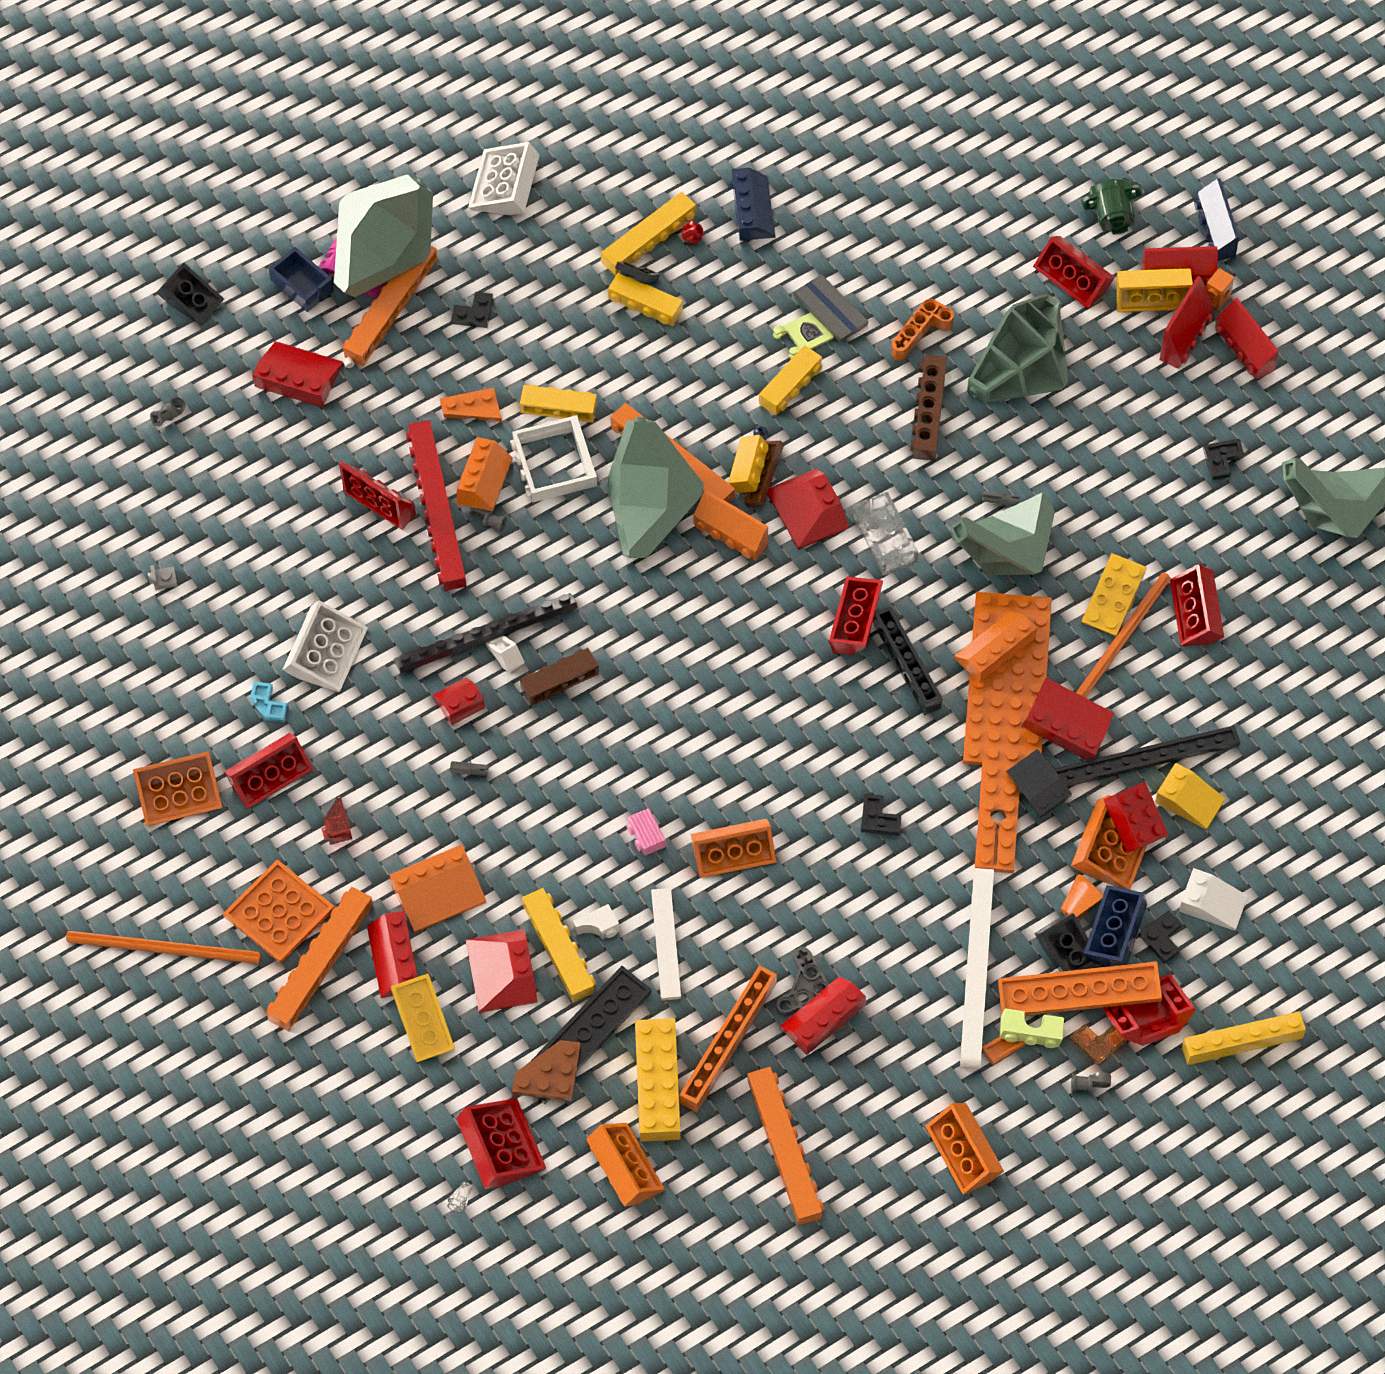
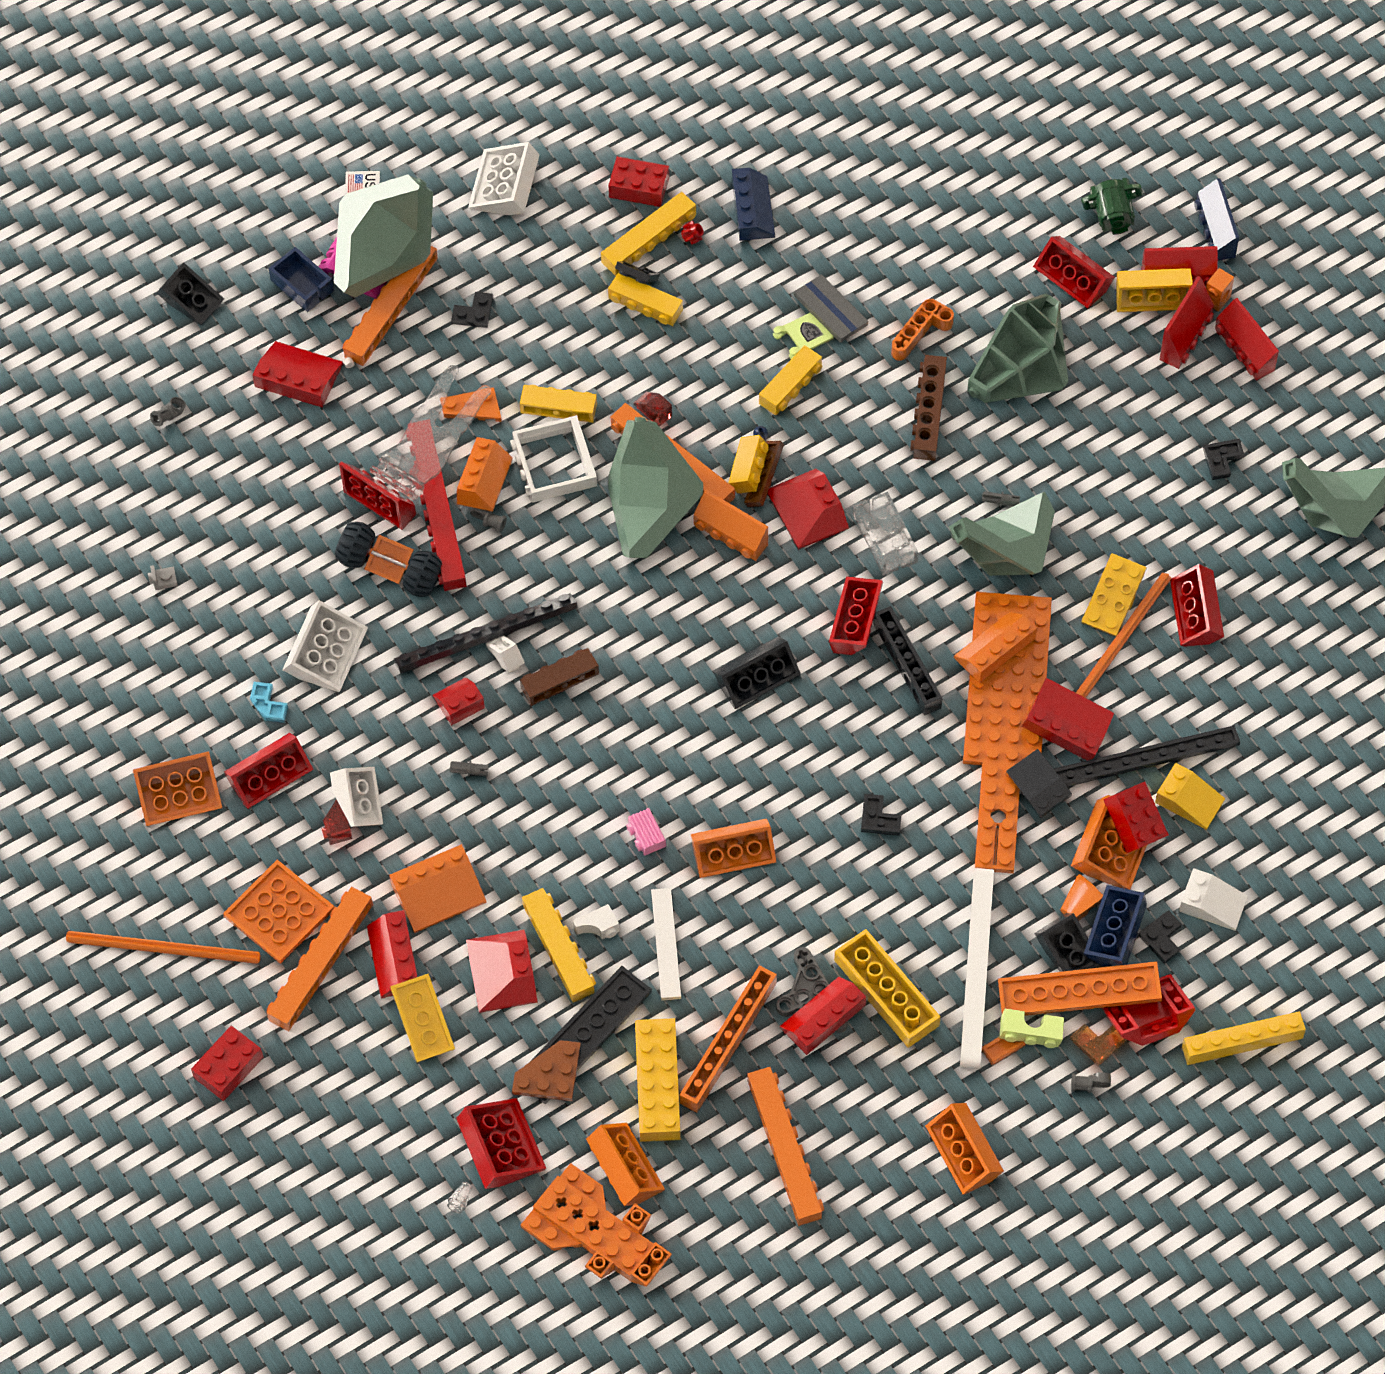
(227, 1063): none -> red brick
(358, 795): none -> white slope
(360, 180): none -> sticker
(388, 559): none -> black plate
(424, 445): none -> clear flag
(614, 1245): none -> orange piece
(638, 181): none -> red brick
(654, 407): none -> clear red slope
(757, 672): none -> black slope
(887, 988): none -> yellow brick

